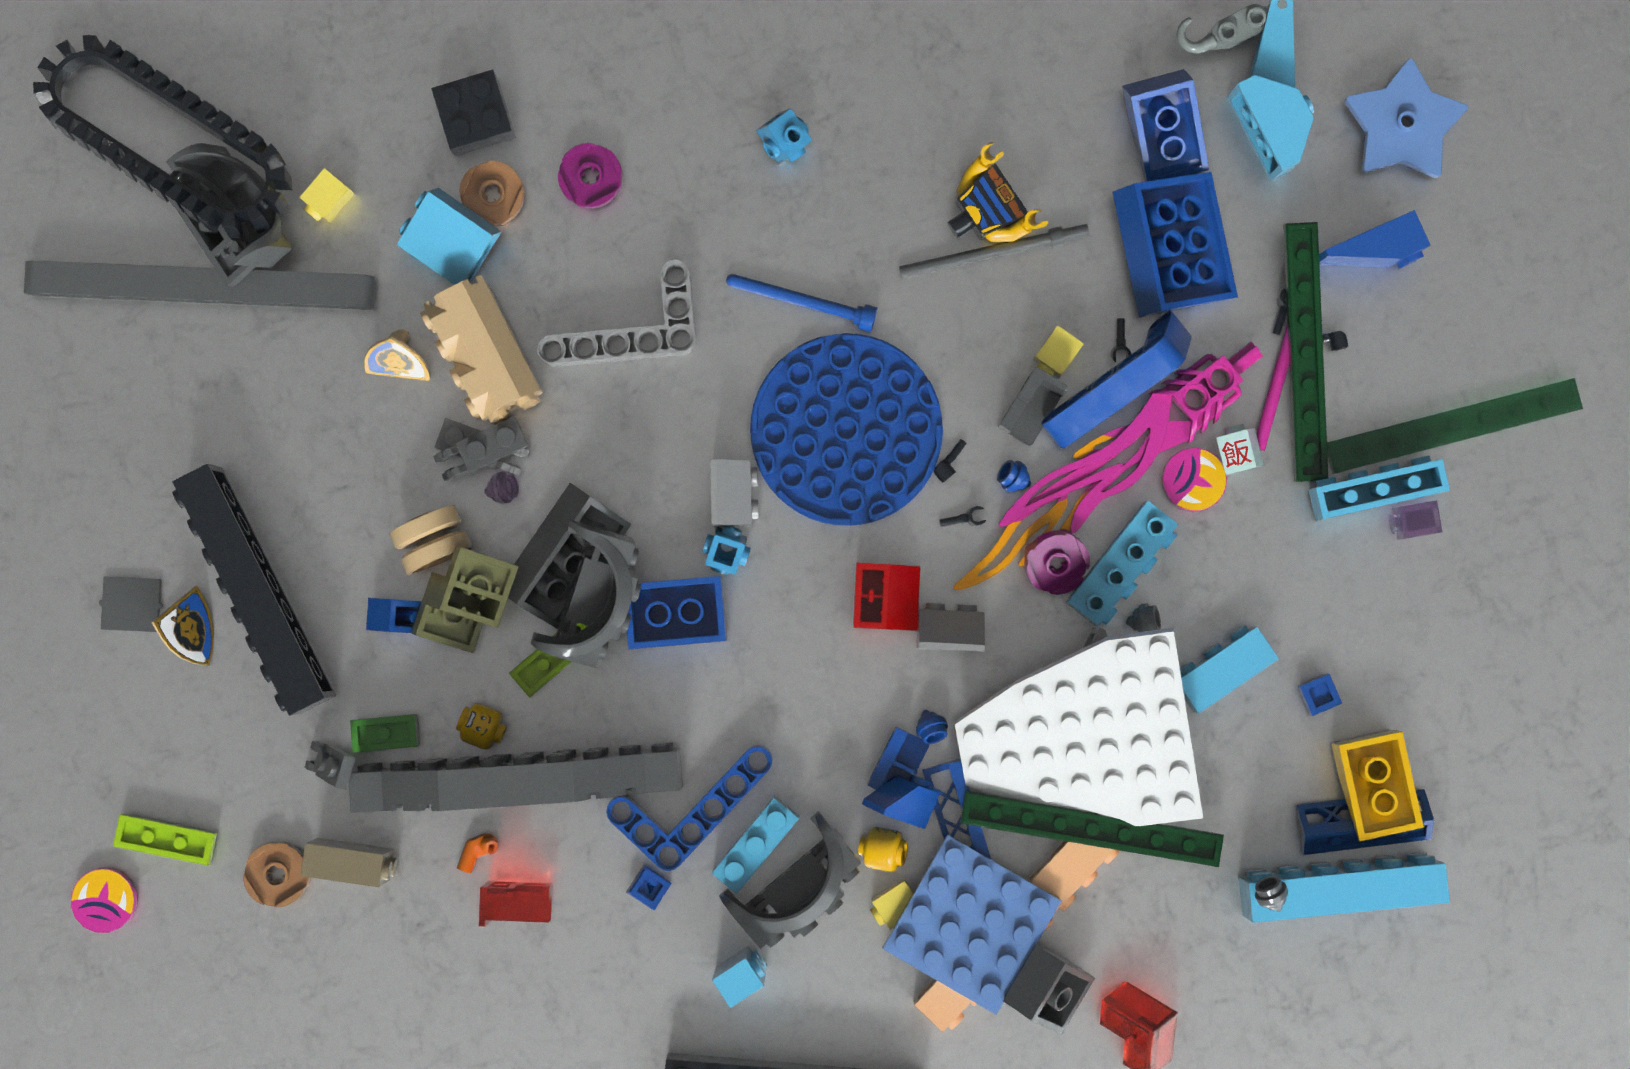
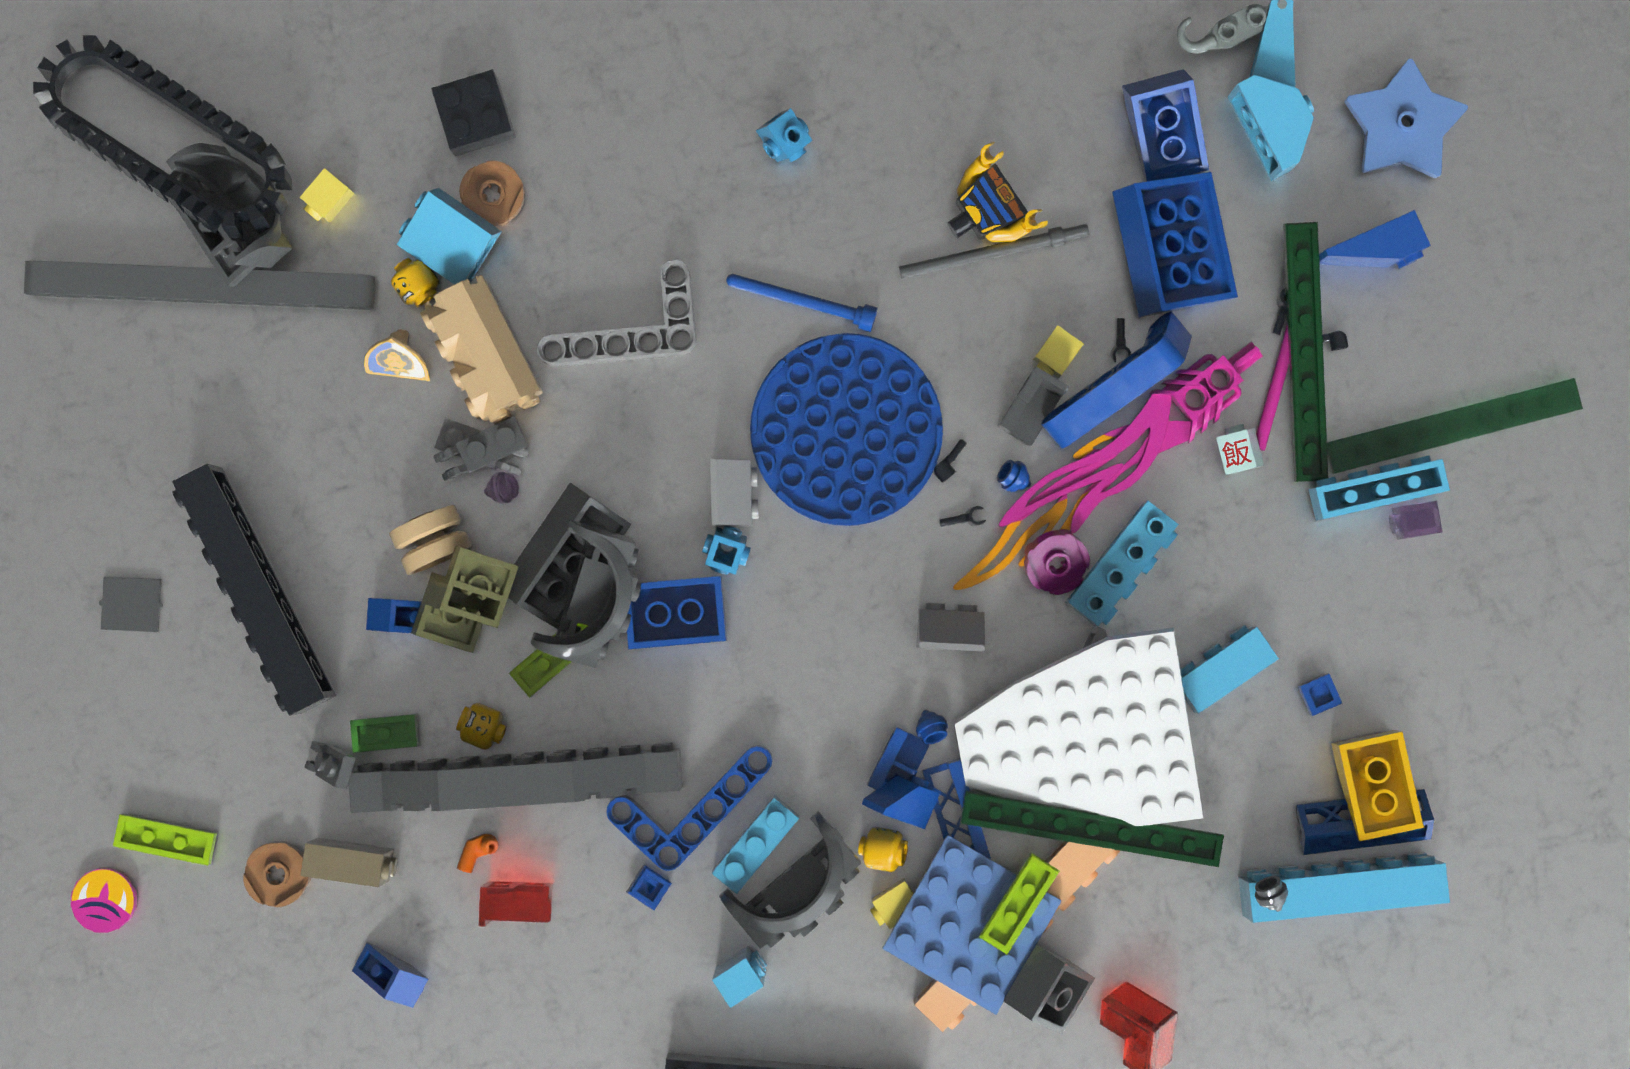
(187, 628): shield -> none
(390, 976): none -> blue slope
(414, 282): none -> yellow head
(607, 183): magenta plate -> none
(886, 596): red slope -> none
(1019, 903): none -> lime tile
(1145, 618): dark grey plate -> none
(1194, 479): tile -> none

